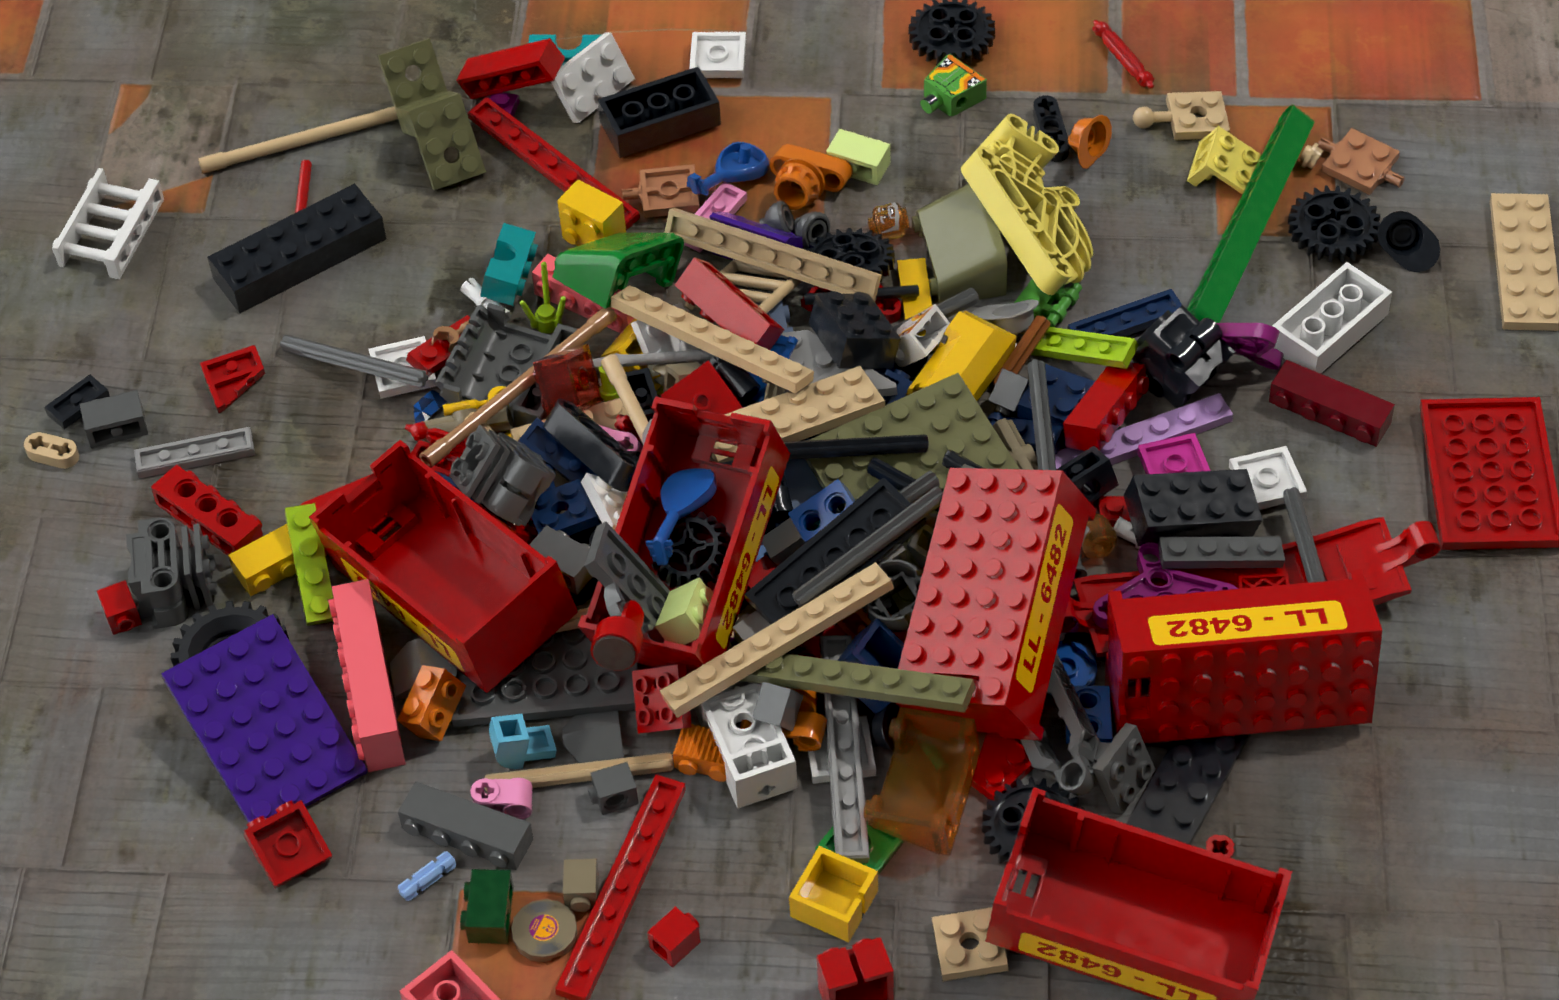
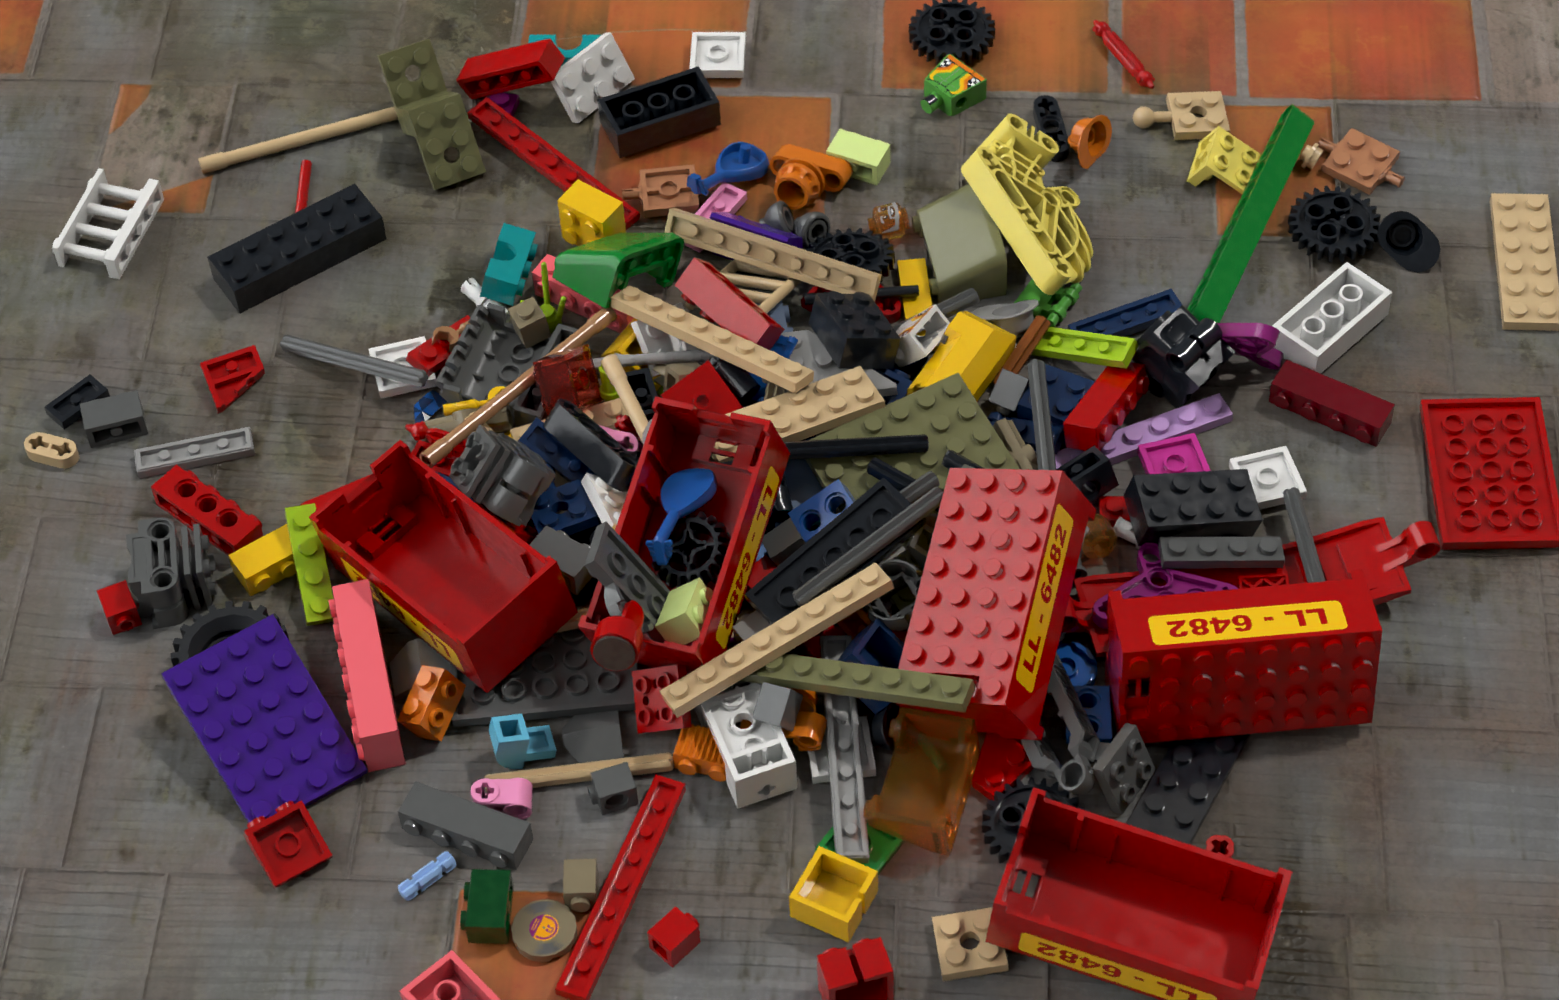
(529, 322): none -> dark tan brick

